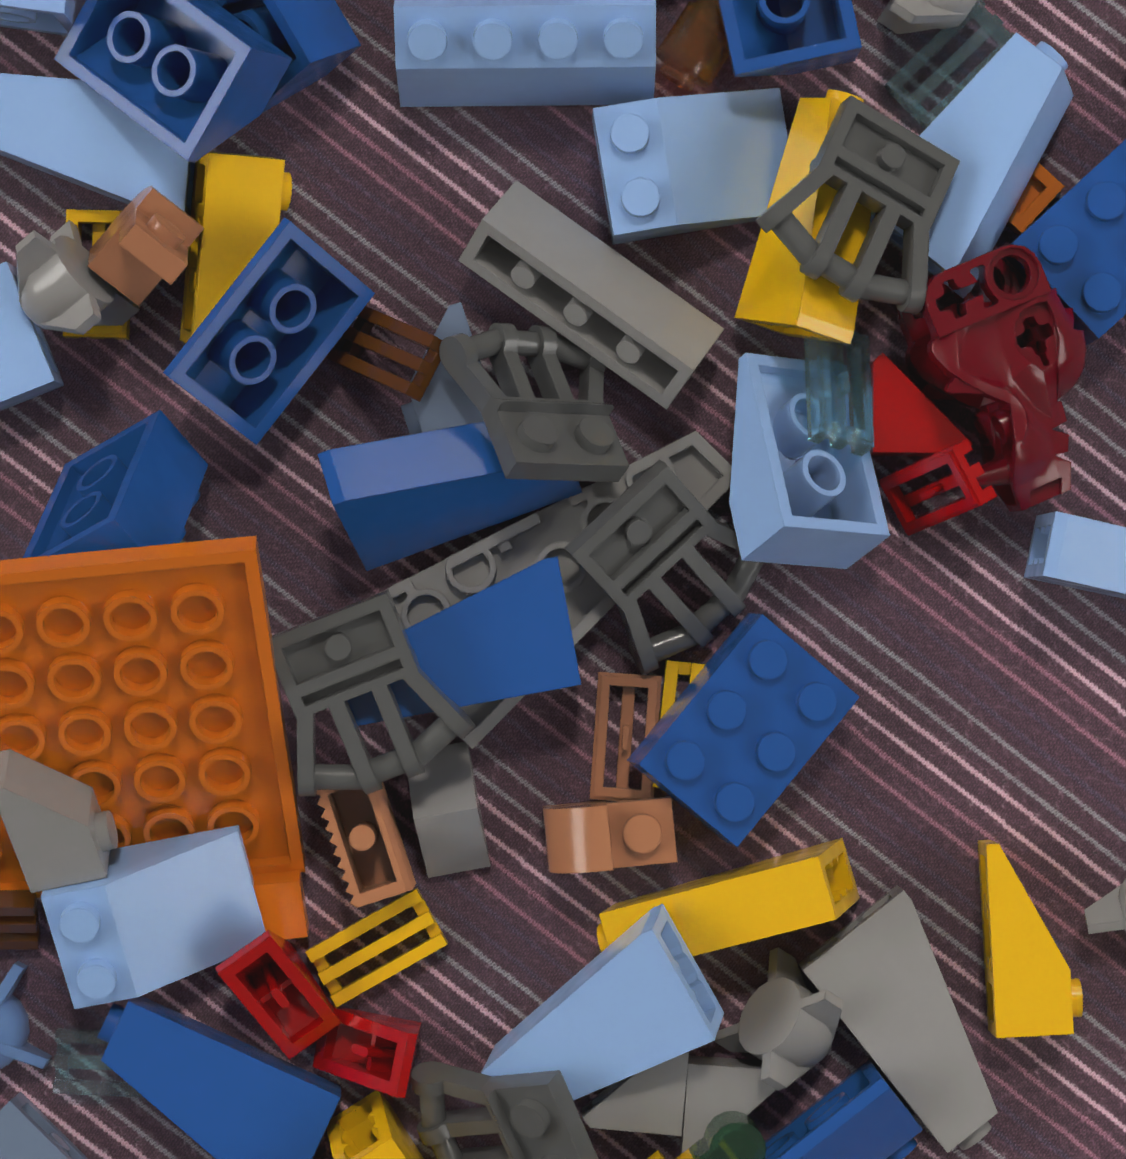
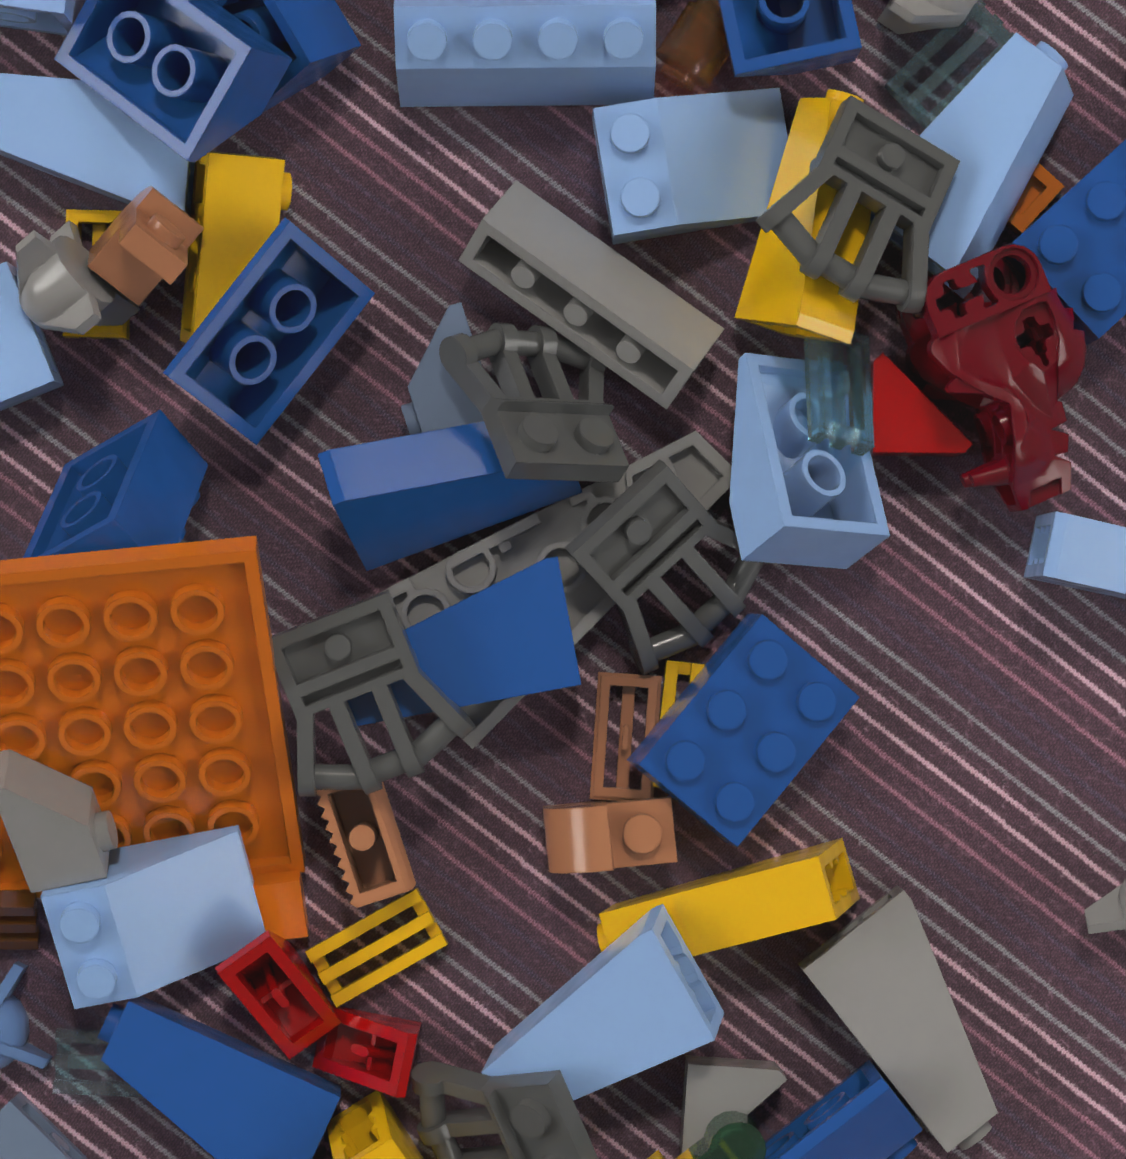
(359, 337): reddish brown tile -> none
(449, 813): light grey slope -> none
(643, 1102): light grey slope -> none
(784, 1024): light grey piece -> none
(962, 475): red tile -> none
(1024, 970): yellow slope -> none

